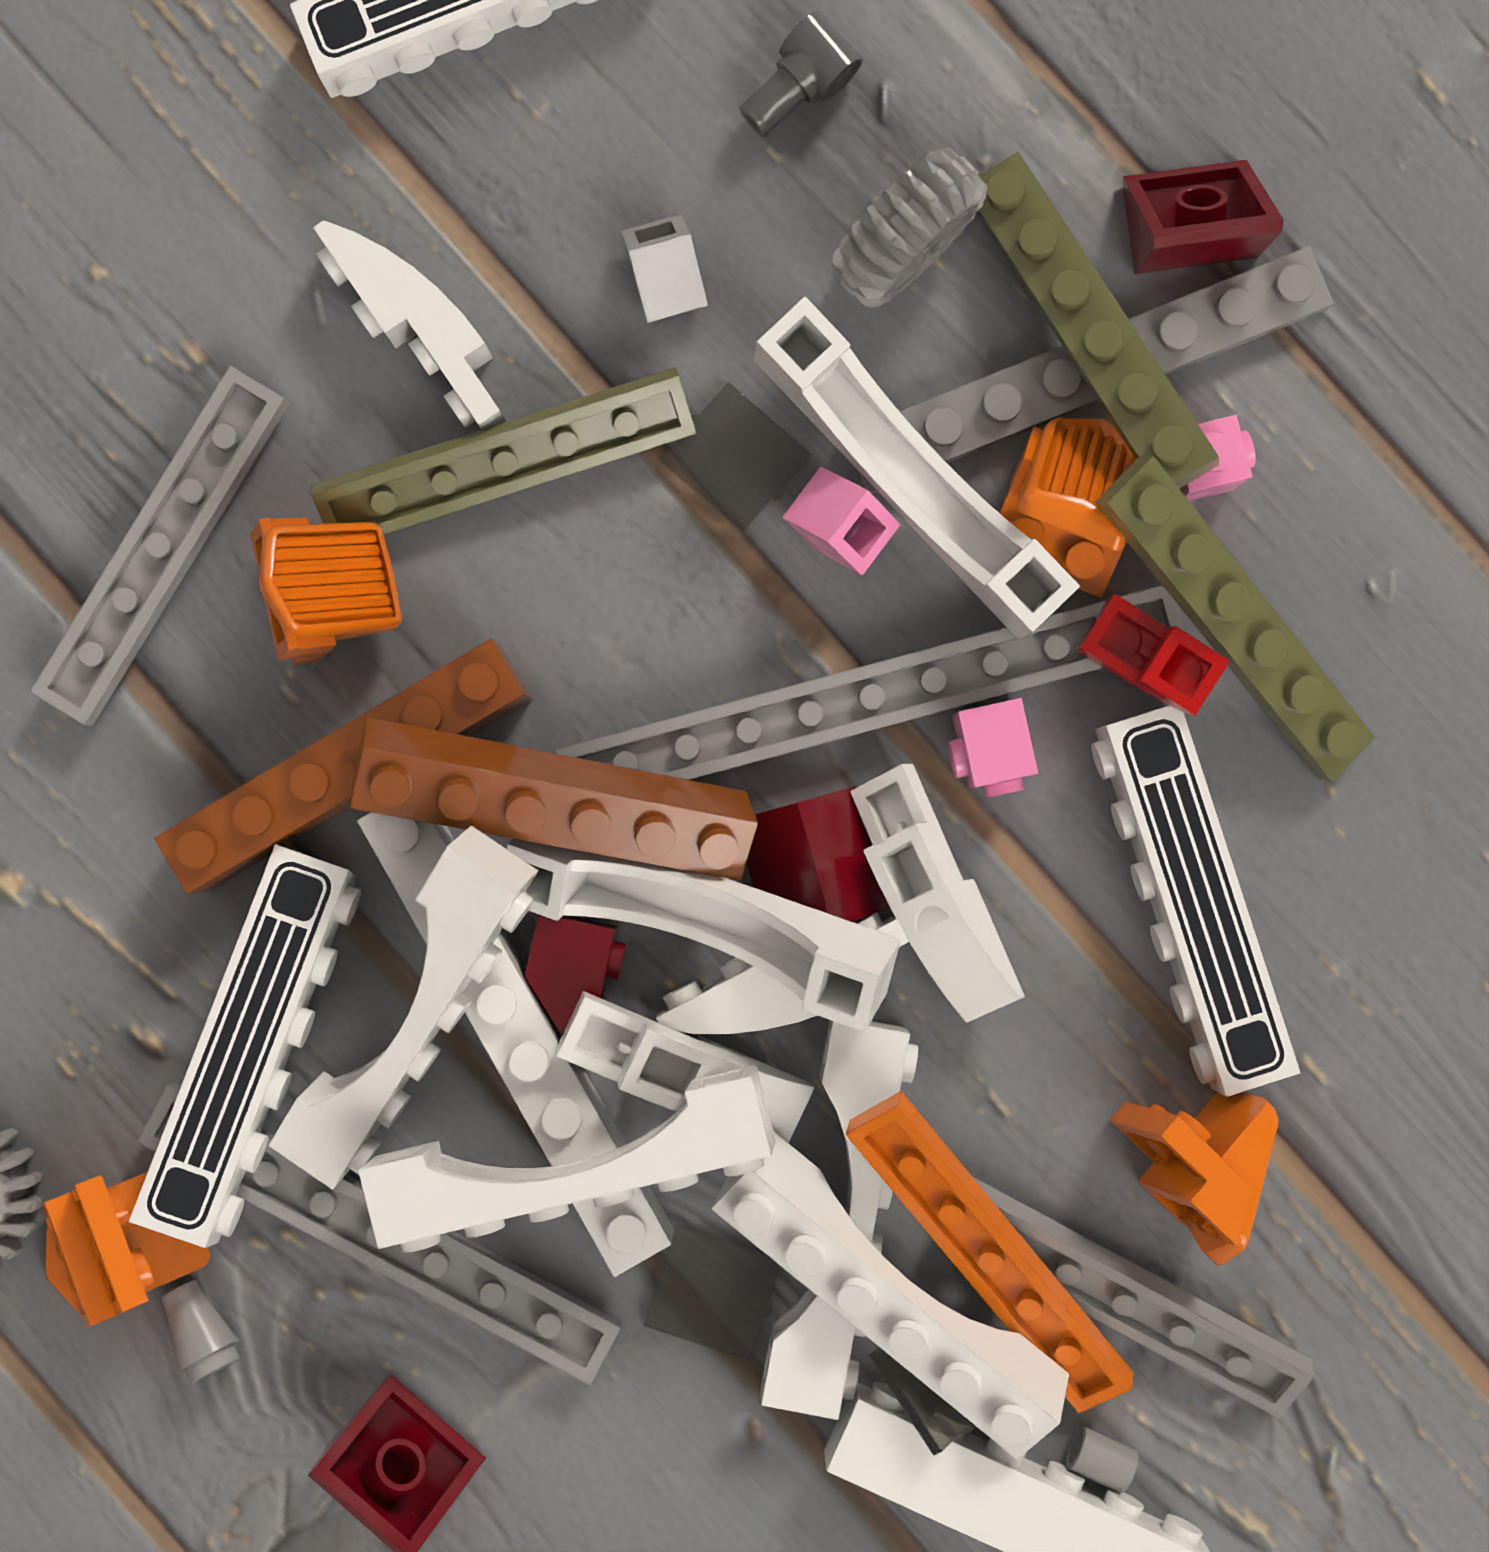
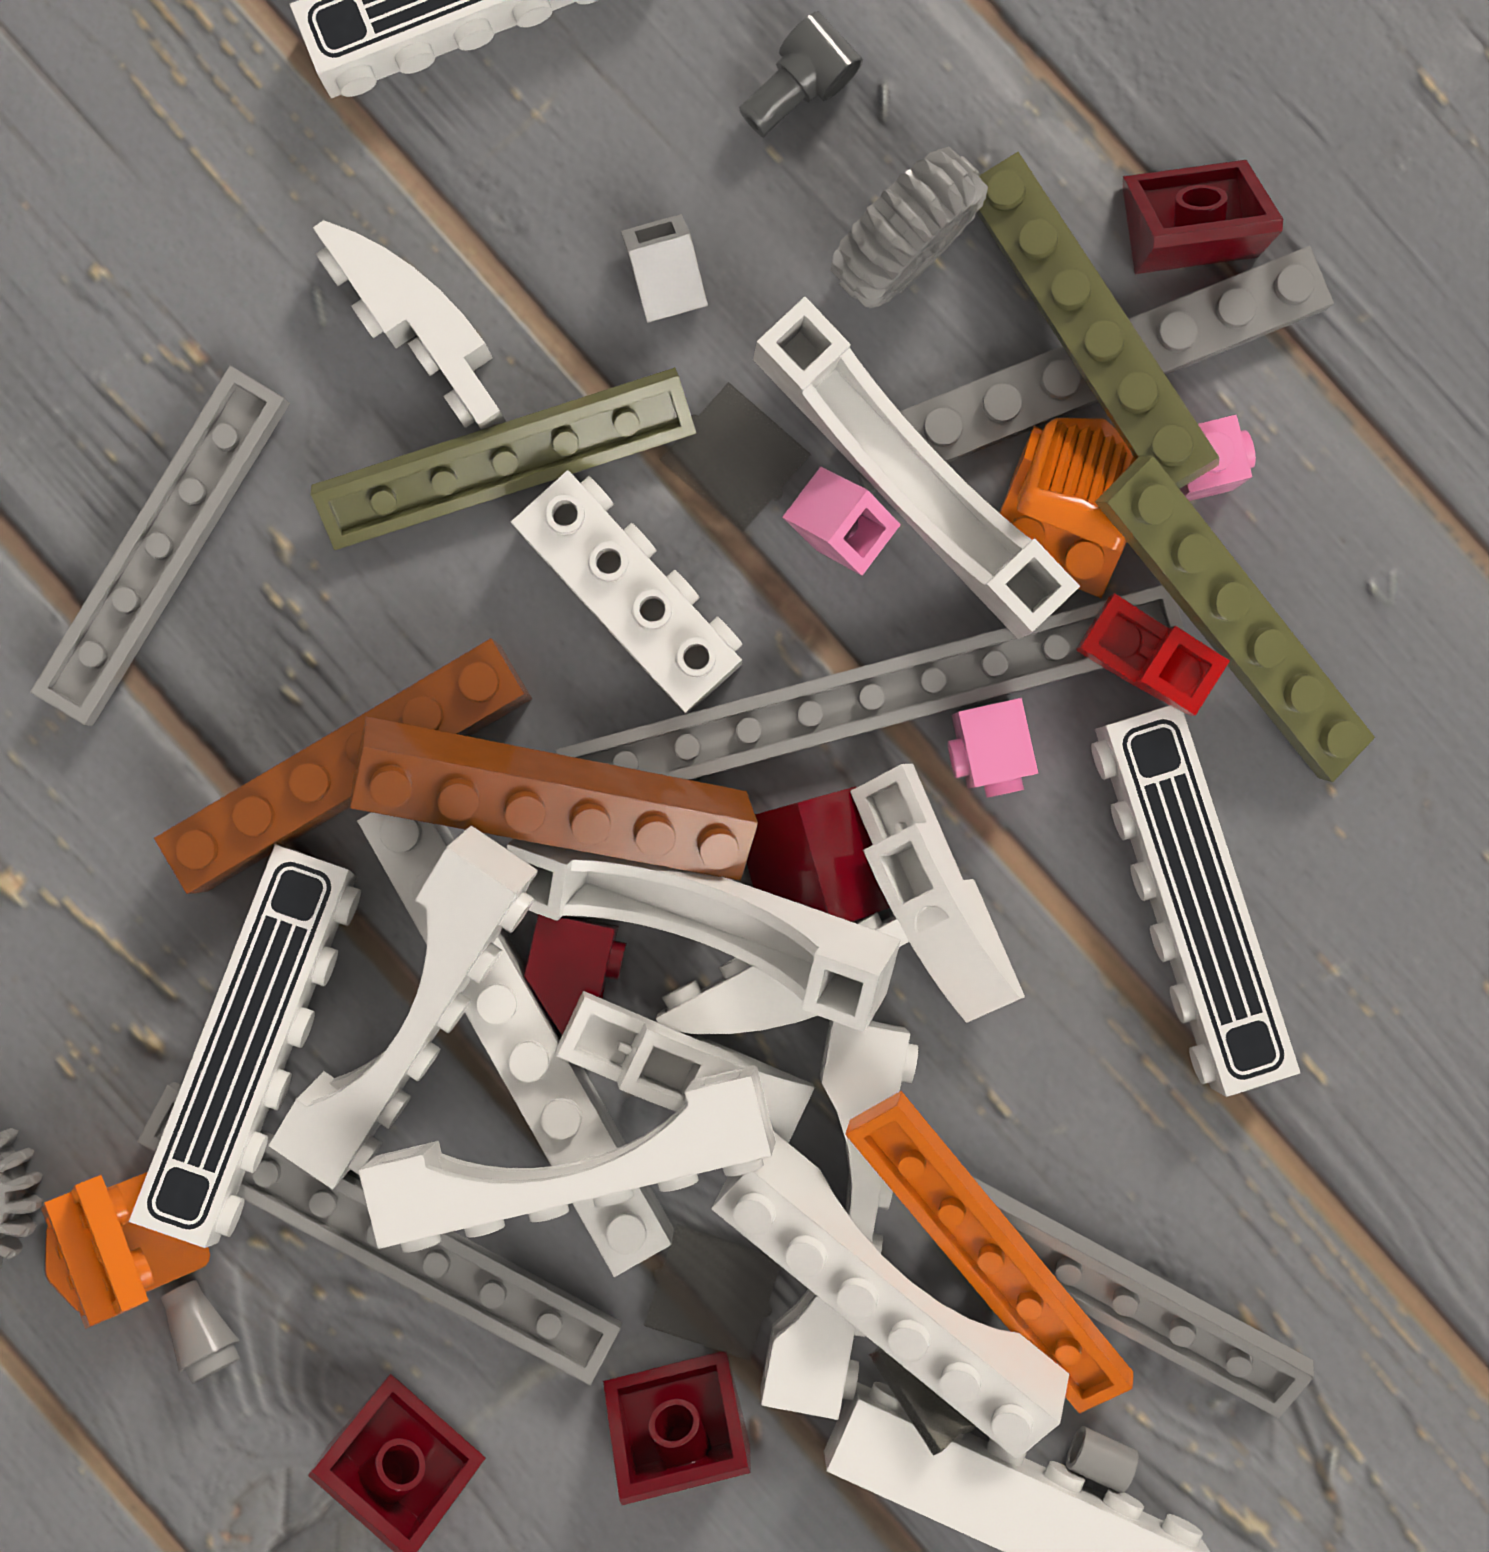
(323, 584): orange piece -> none
(628, 592): none -> white brick
(676, 1427): none -> dark red slope
(1206, 1166): orange piece -> none

